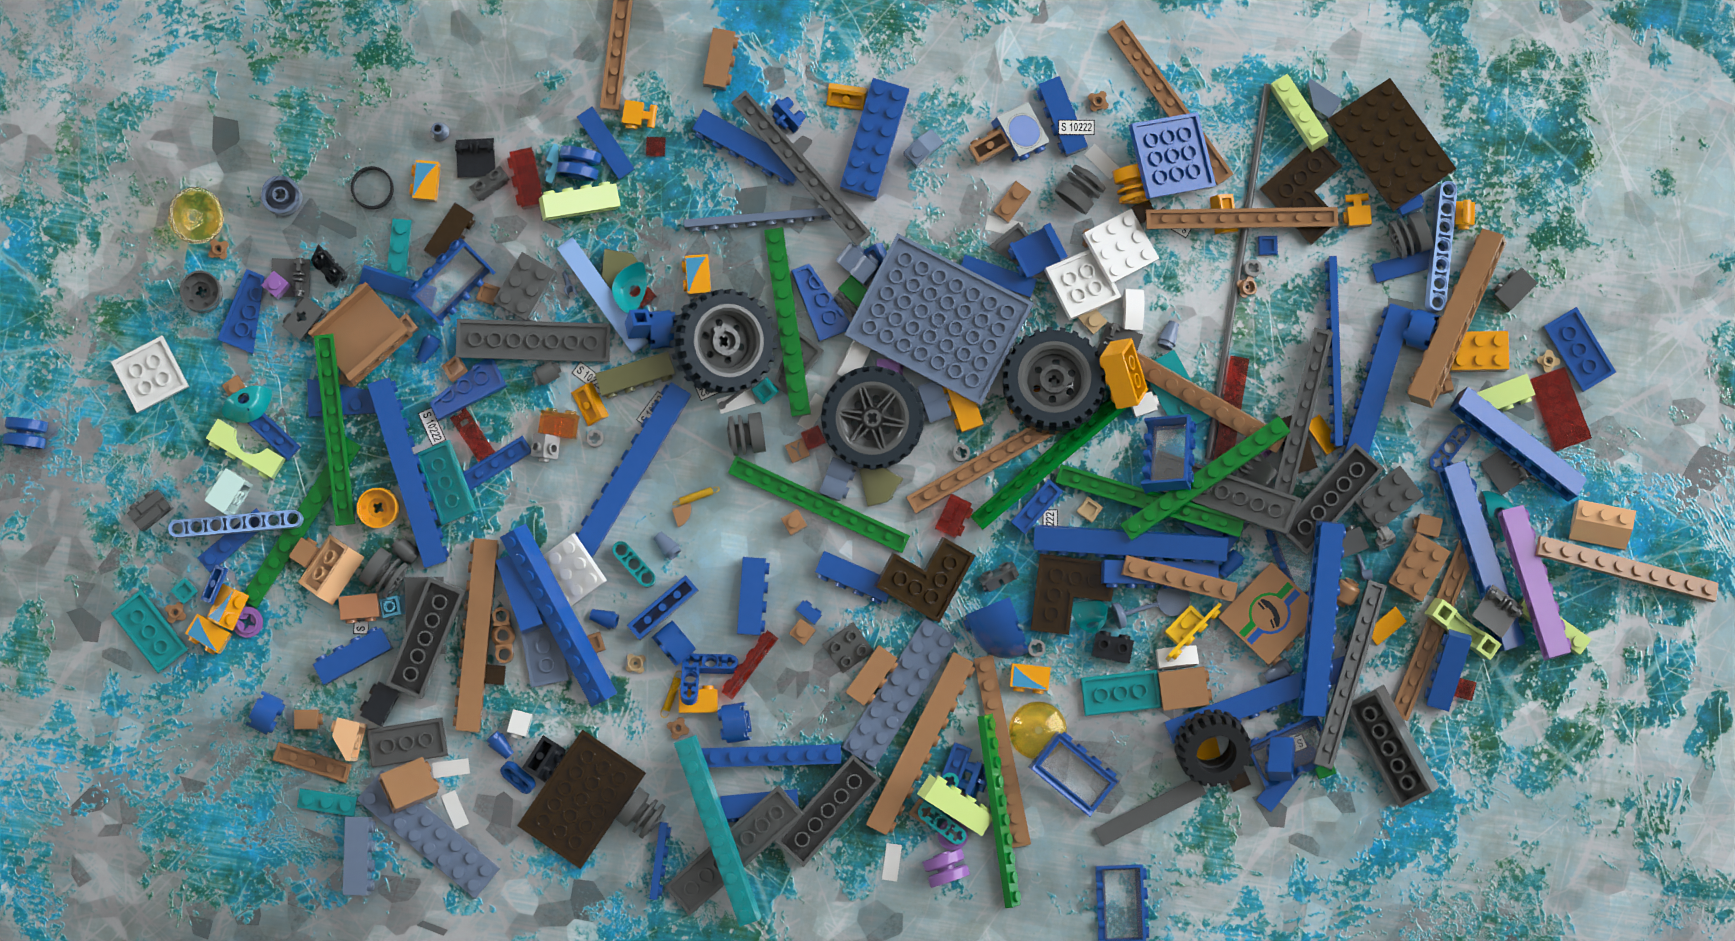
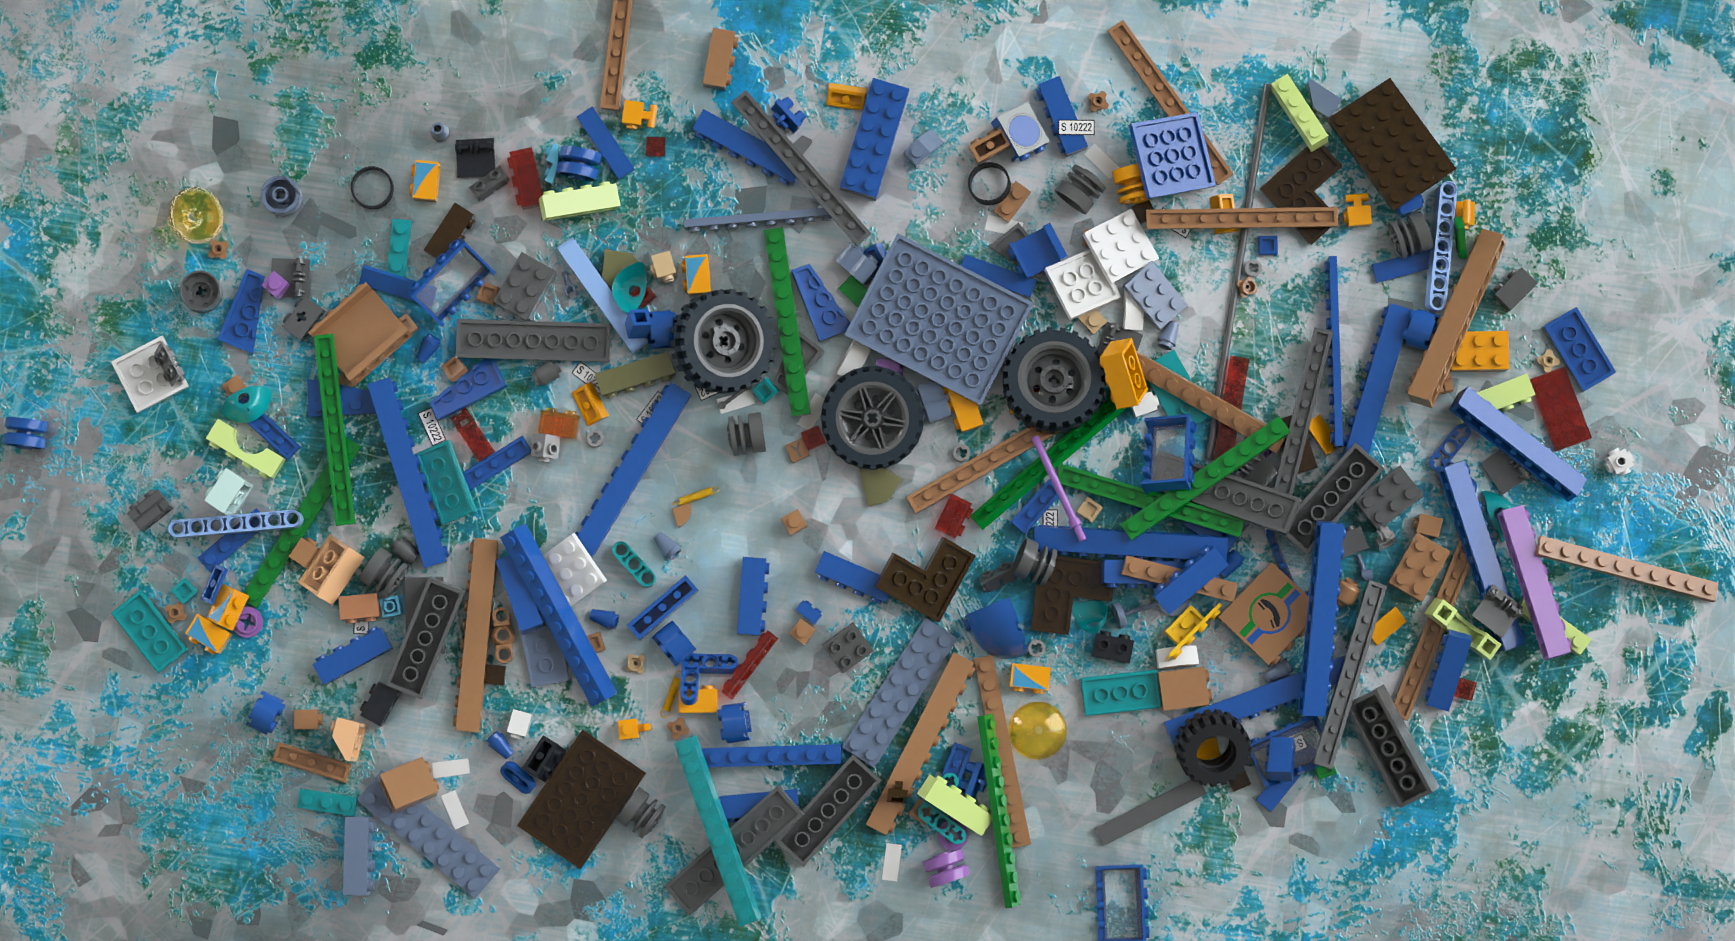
(163, 358): none -> dark grey hinge
(323, 261): black hinge -> none
(367, 511): light orange wheel -> none
(407, 742): dark grey tile -> none
(631, 728): none -> light orange brick
(661, 853): blue plate -> none
(663, 267): none -> tan brick
(818, 504): green plate -> none
(837, 478): sand blue brick -> none
(846, 304): dark grey axle -> none
(872, 676): medium nougat brick -> none
(897, 795): none -> dark brown tile
(987, 165): none -> black tyre
(1031, 561): none -> dark grey wheel
(1074, 522): none -> medium lavender bar
(1074, 772): window -> none
(1155, 295): none -> plate
(1190, 579): none -> blue brick
(1460, 237): none -> green tile
(1601, 524): light nougat slope -> none
(1612, 462): none -> white brick

